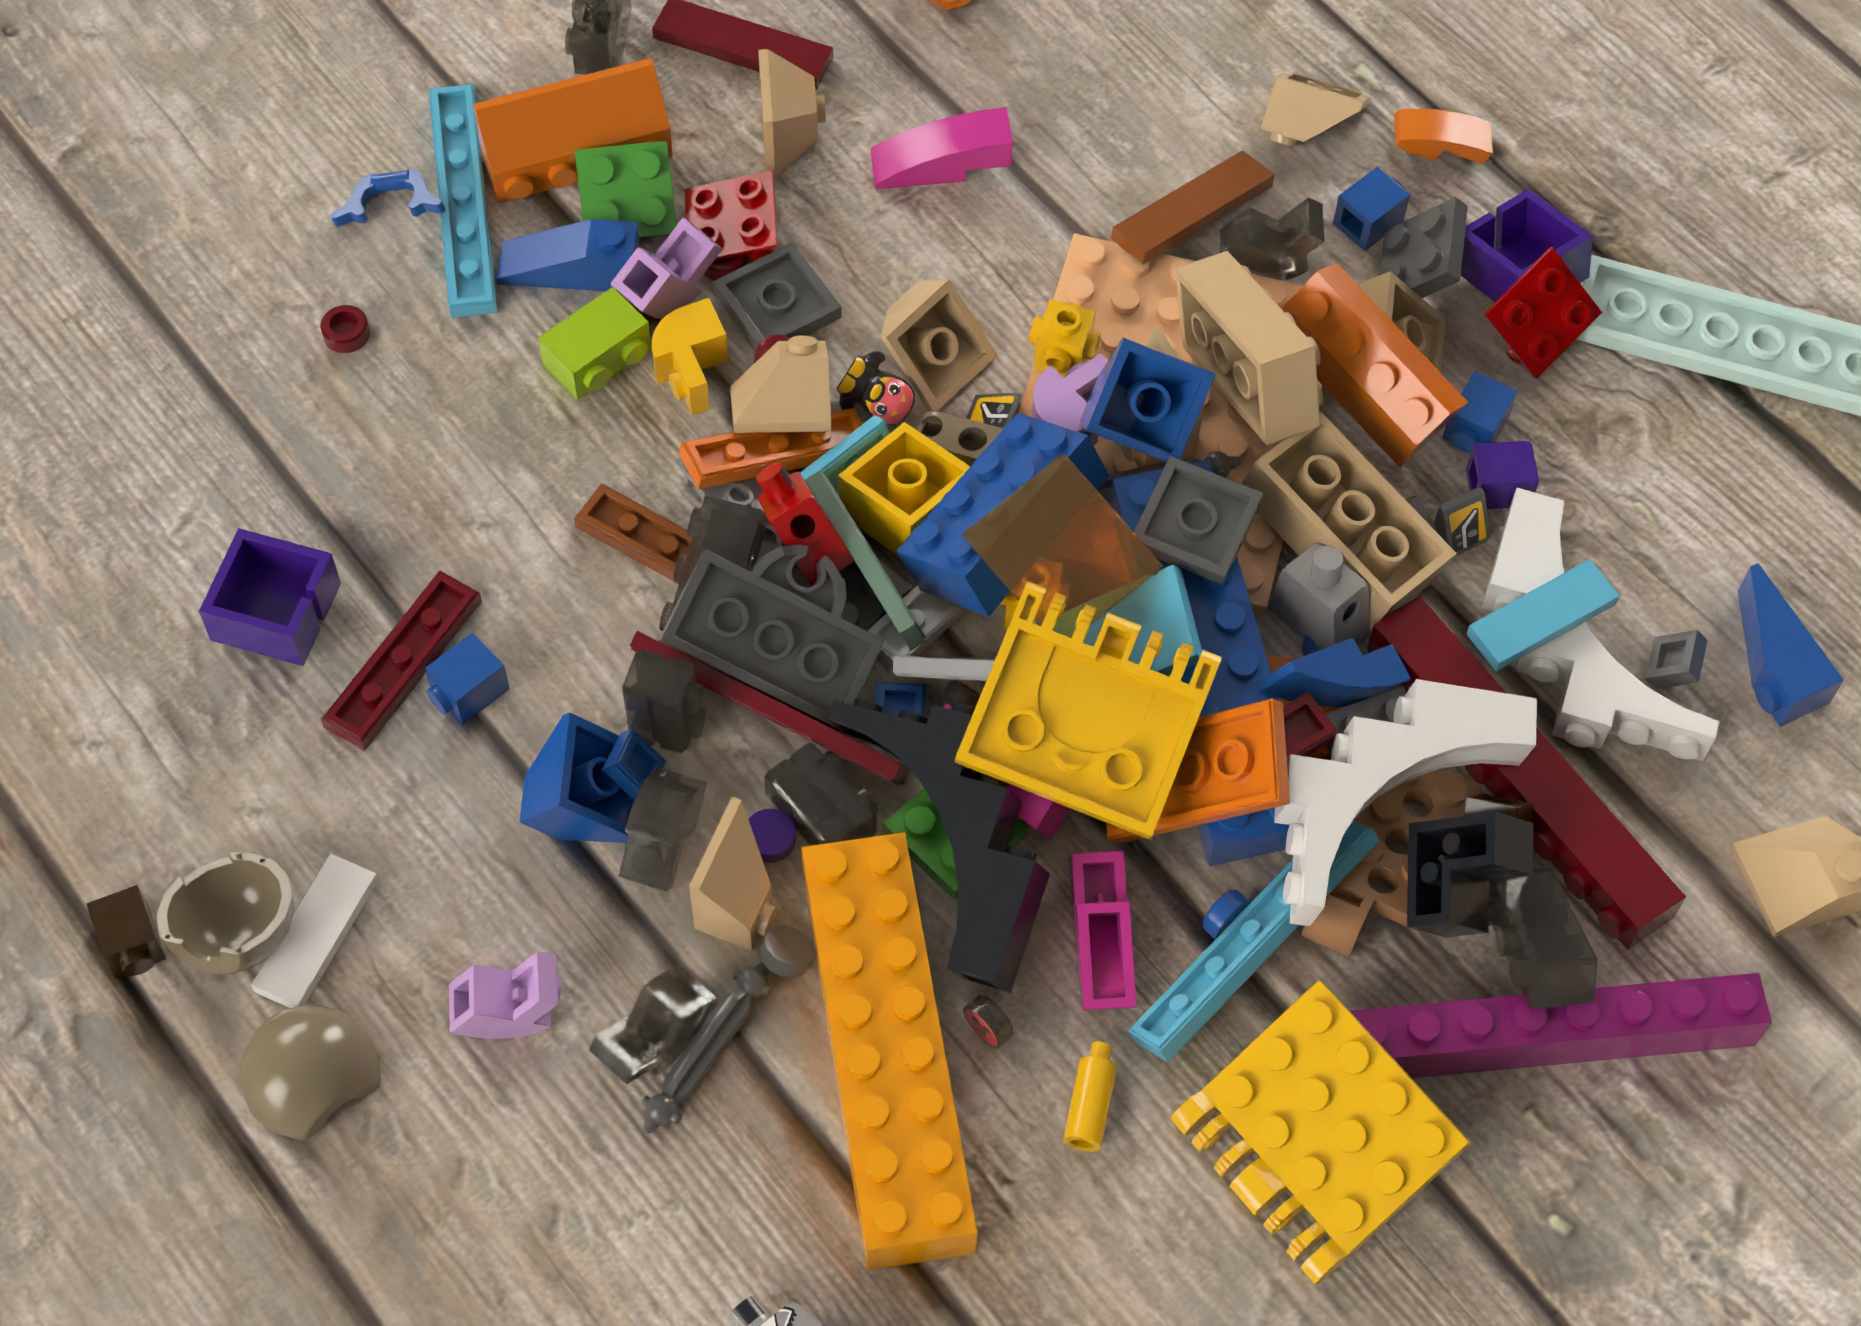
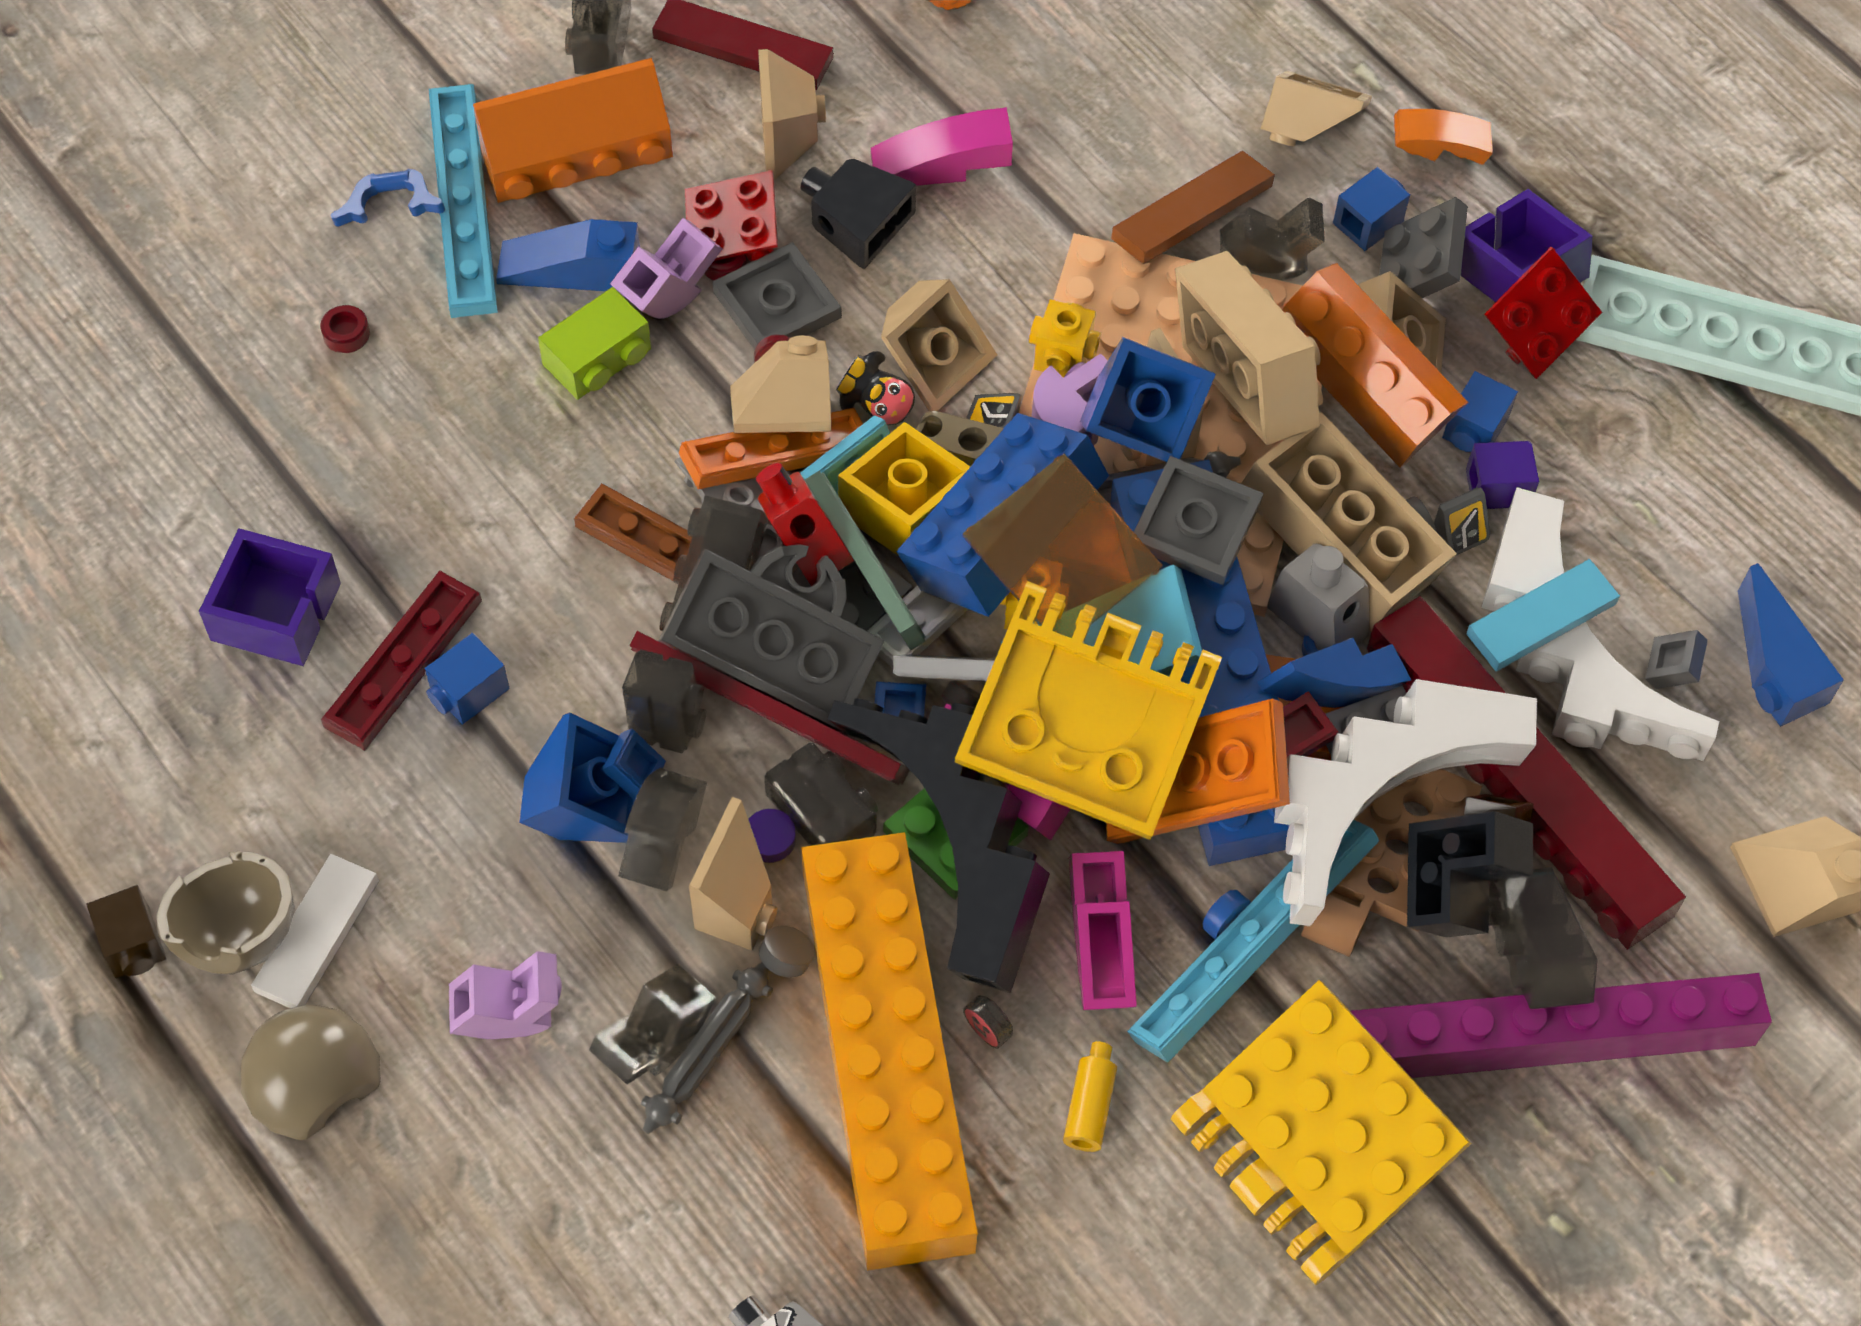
(628, 186): bright green plate -> none
(684, 346): yellow brick -> none
(859, 207): none -> black torso

